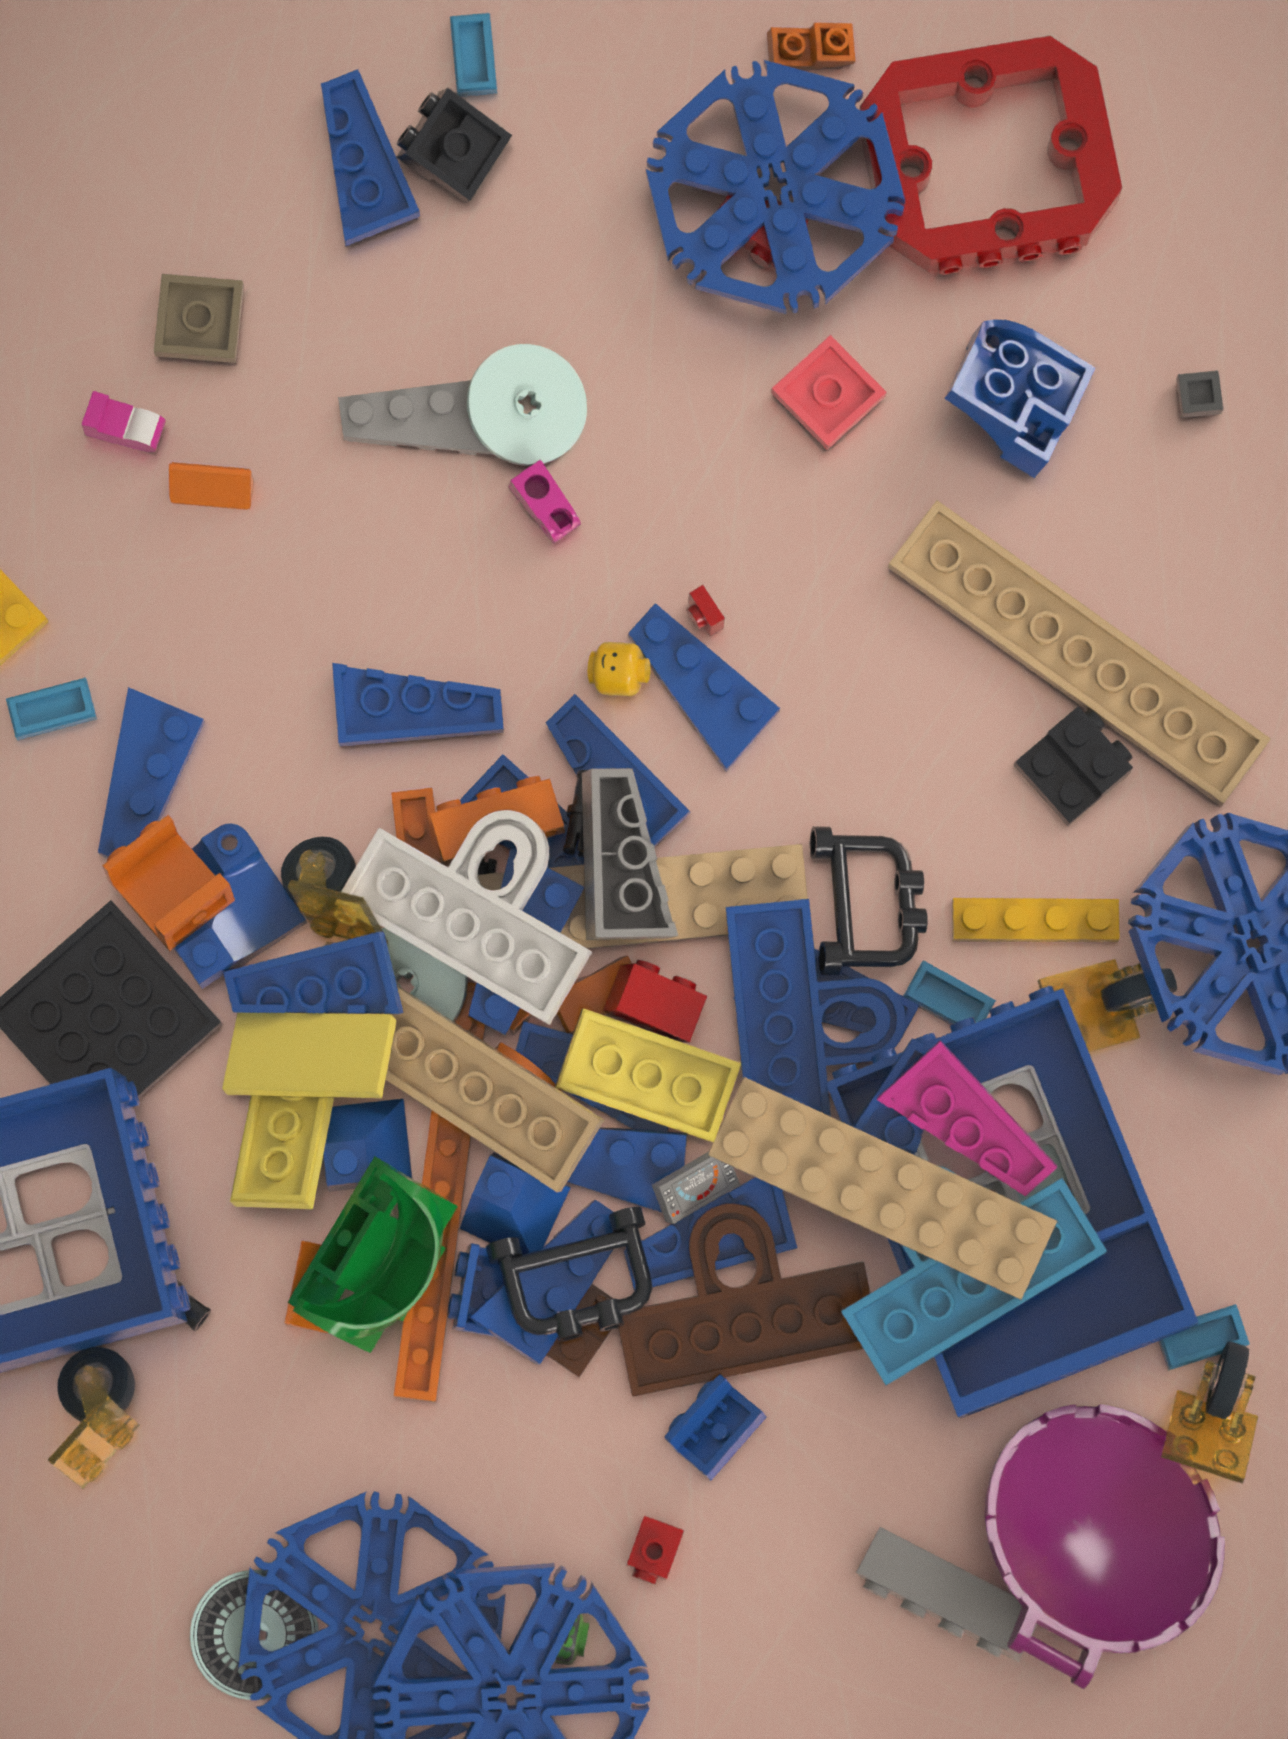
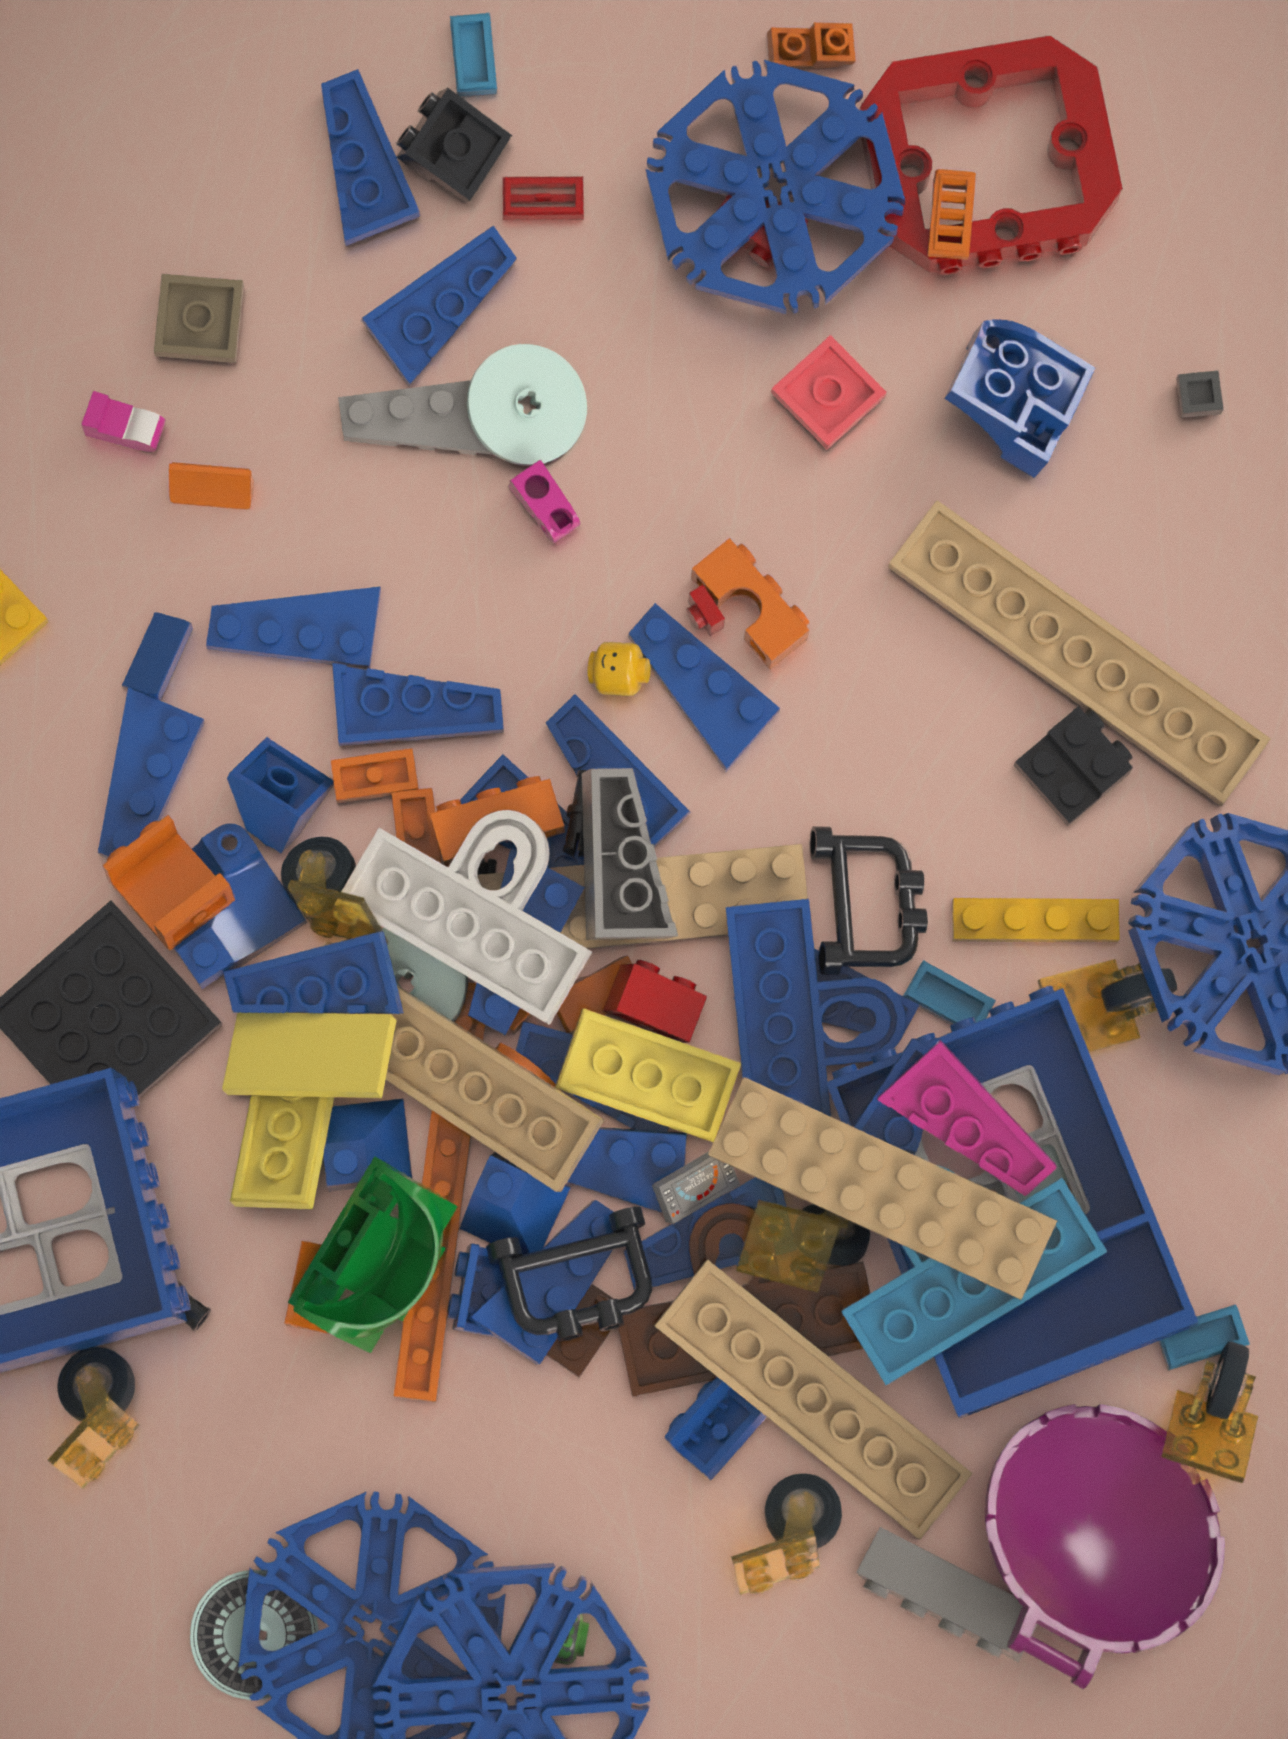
(51, 709): dark azure tile -> none
(158, 655): none -> blue slope
(277, 793): none -> blue slope
(300, 628): none -> blue wing
(374, 775): none -> orange plate
(431, 309): none -> blue wing
(543, 213): none -> red tile
(654, 1550): red brick -> none
(731, 574): none -> orange arch
(799, 1244): none -> clear yellow plate
(802, 1516): none -> plate
(813, 1399): none -> tan plate
(952, 180): none -> orange slope

